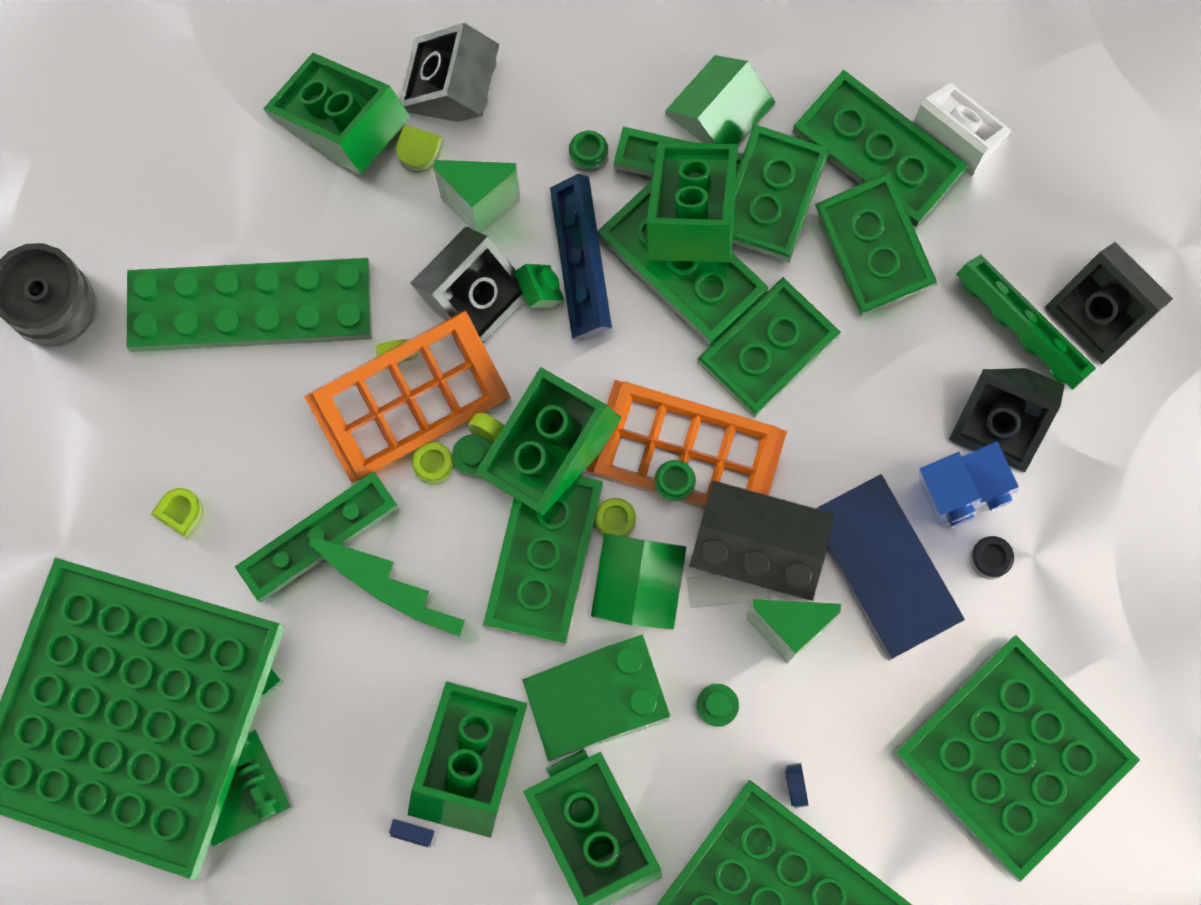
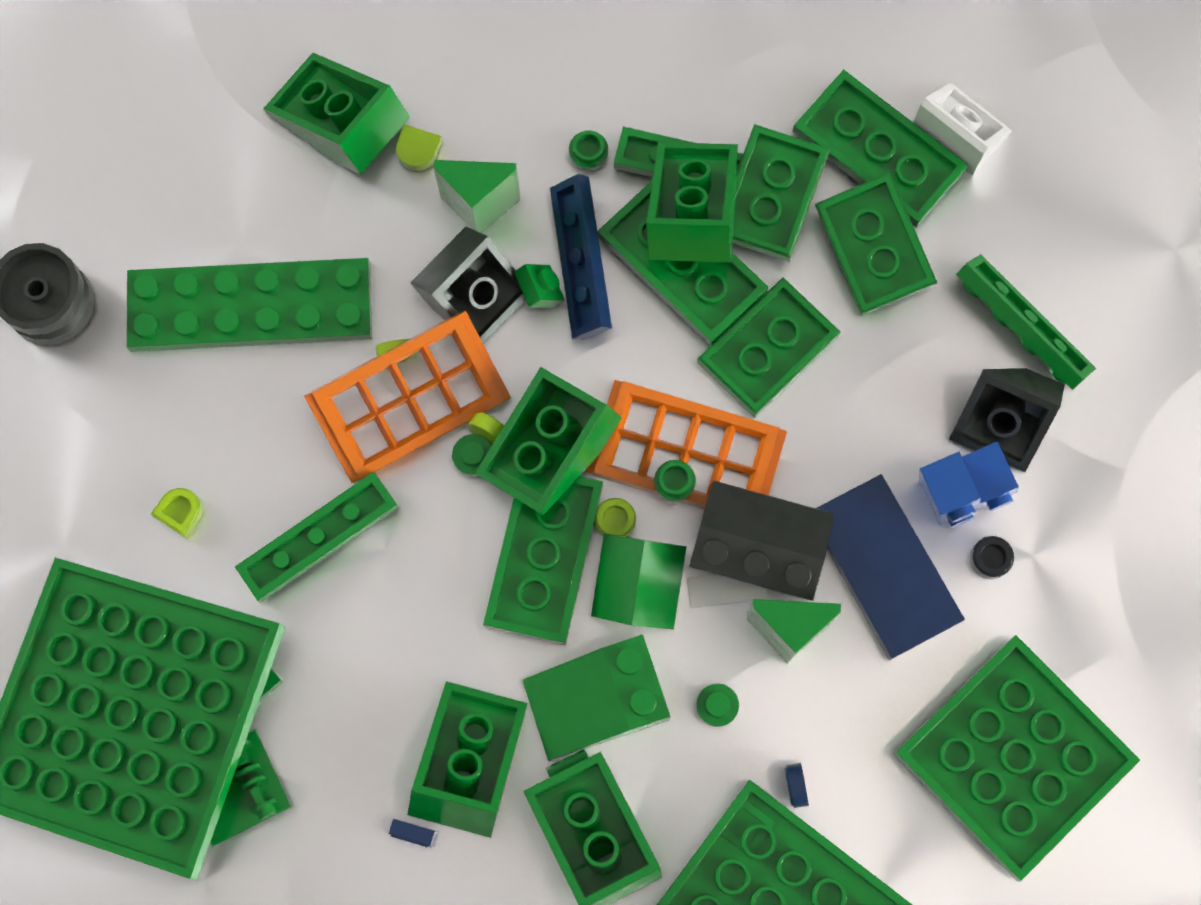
(373, 576): green slope -> none
(433, 463): lime tile -> none
(450, 74): pearl dark grey slope -> none
(722, 102): green slope -> none
(1108, 302): pearl dark grey slope -> none

